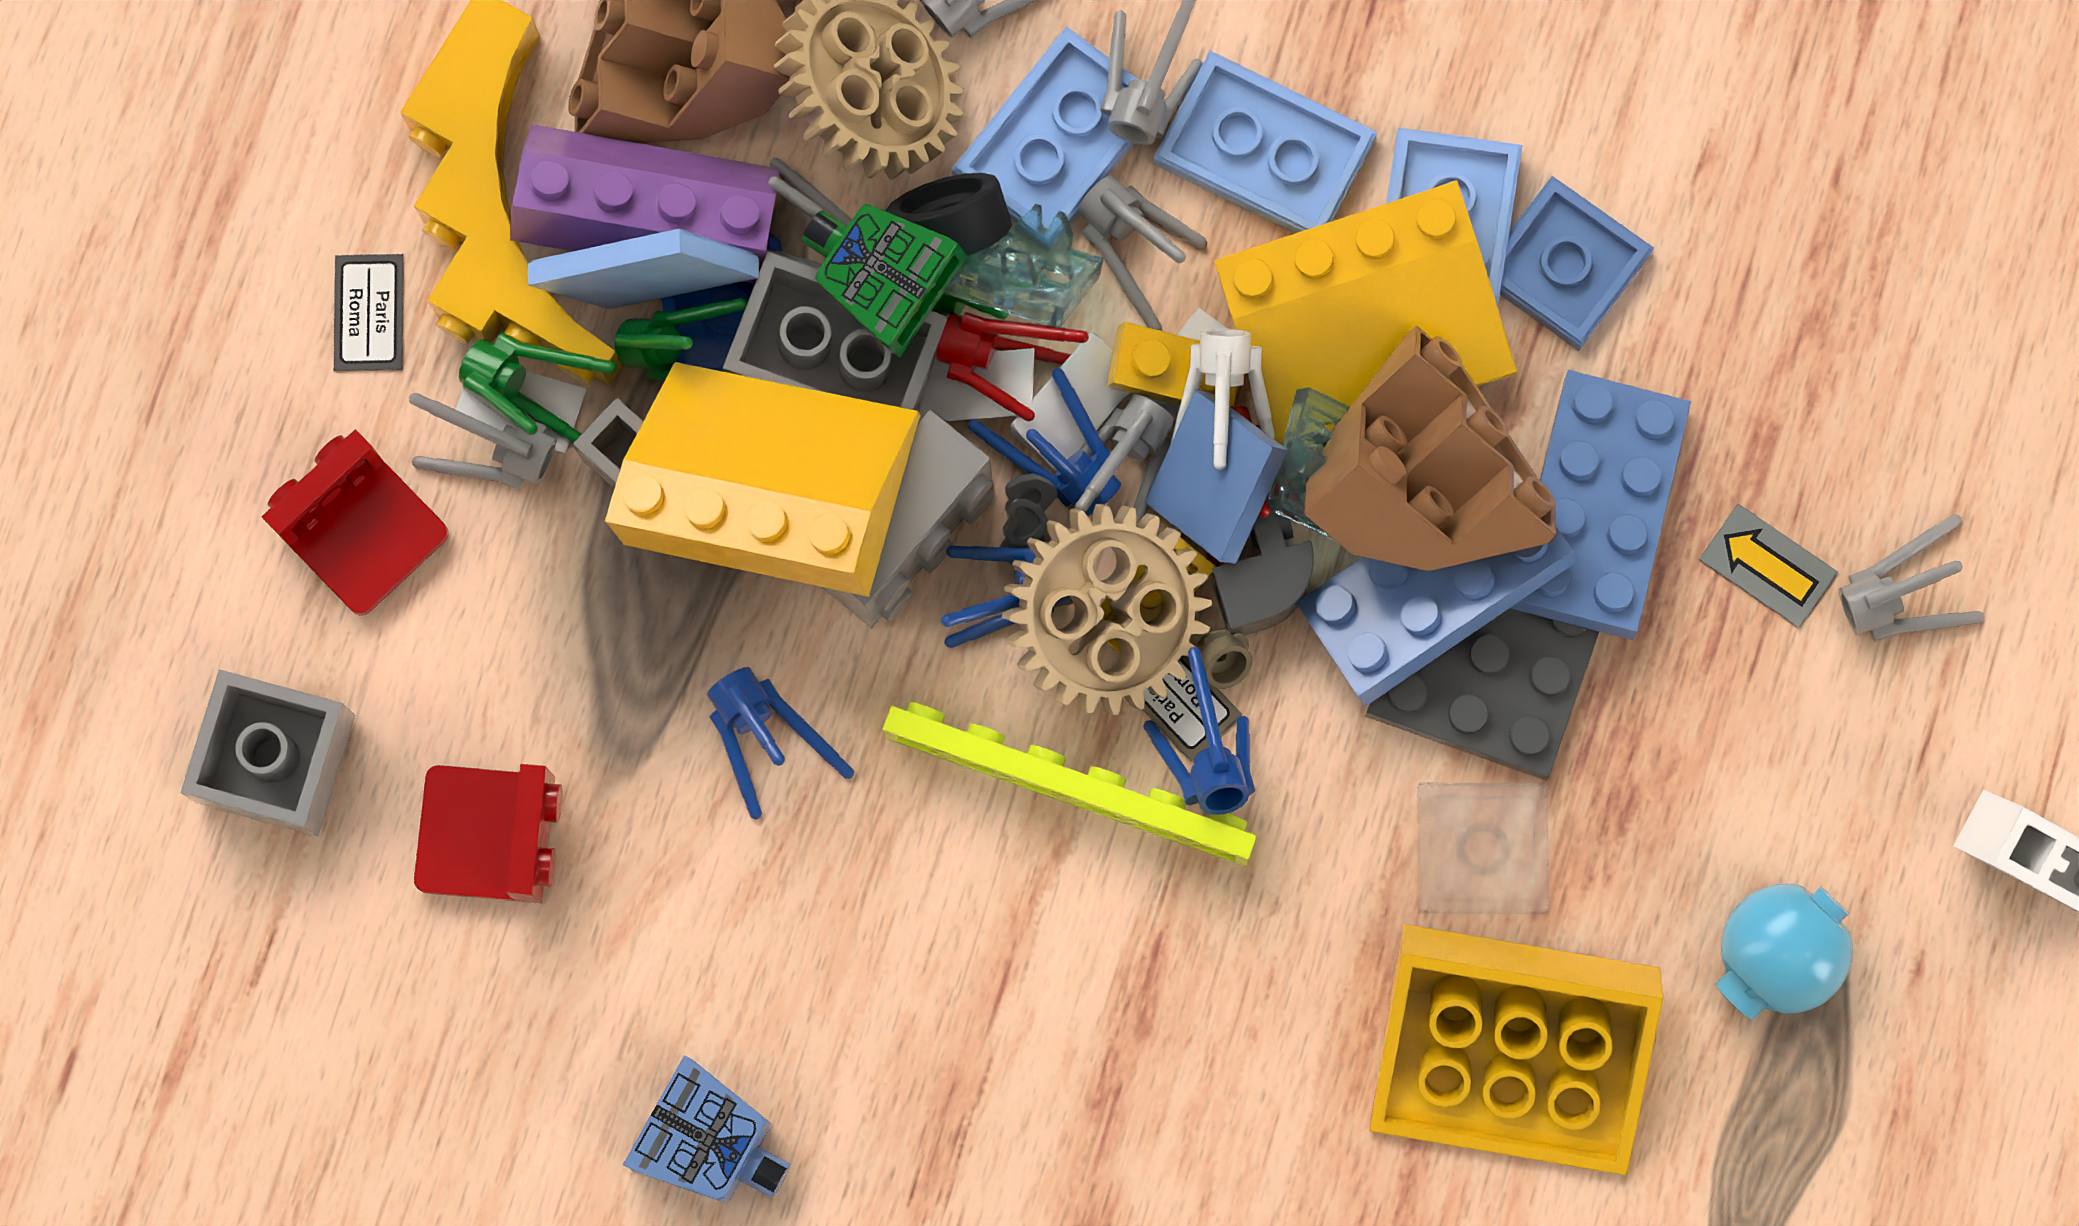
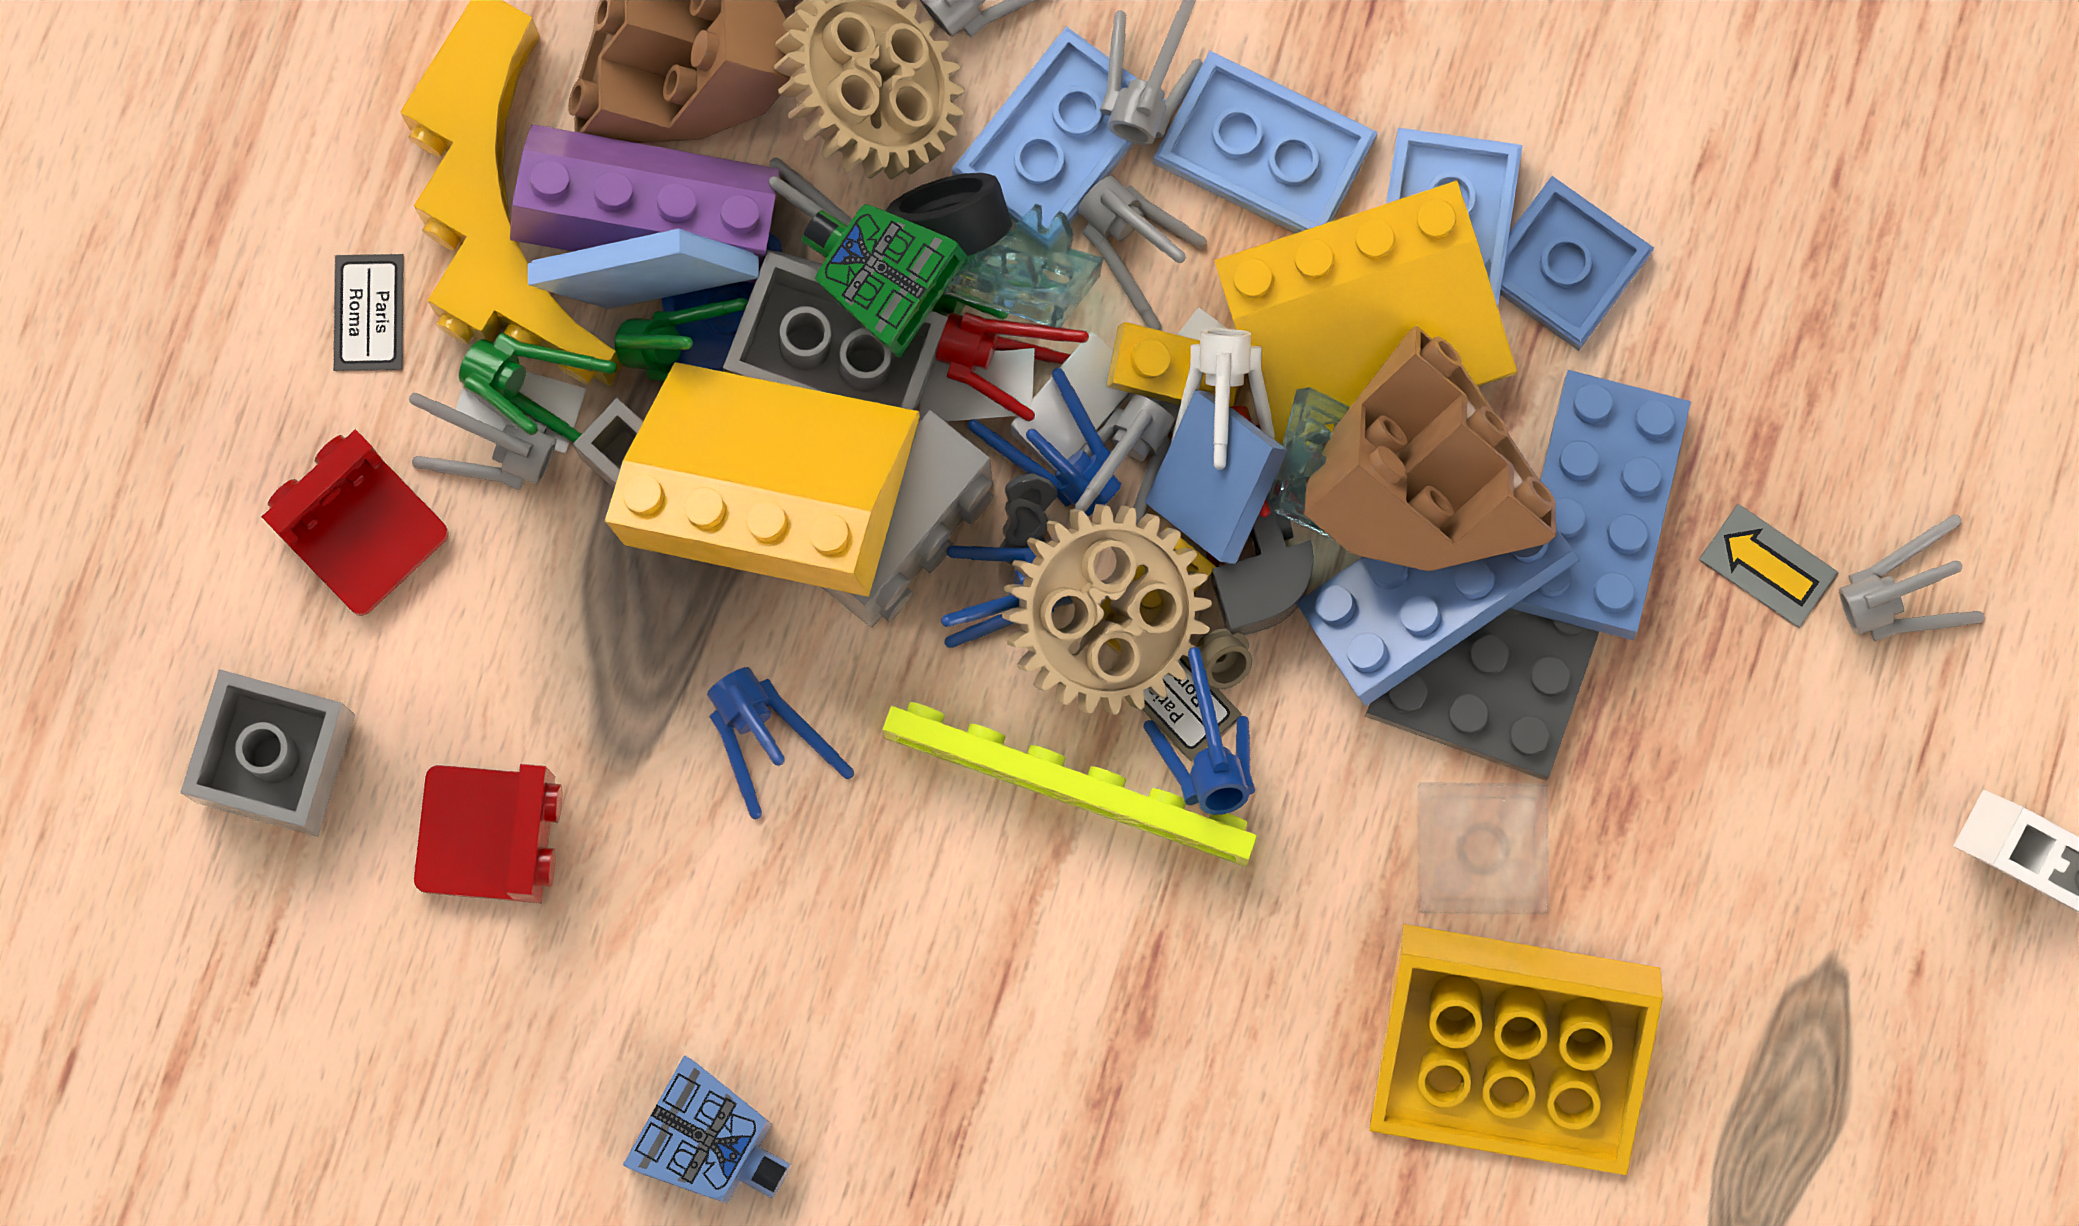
(1784, 950): medium azure brick -> none

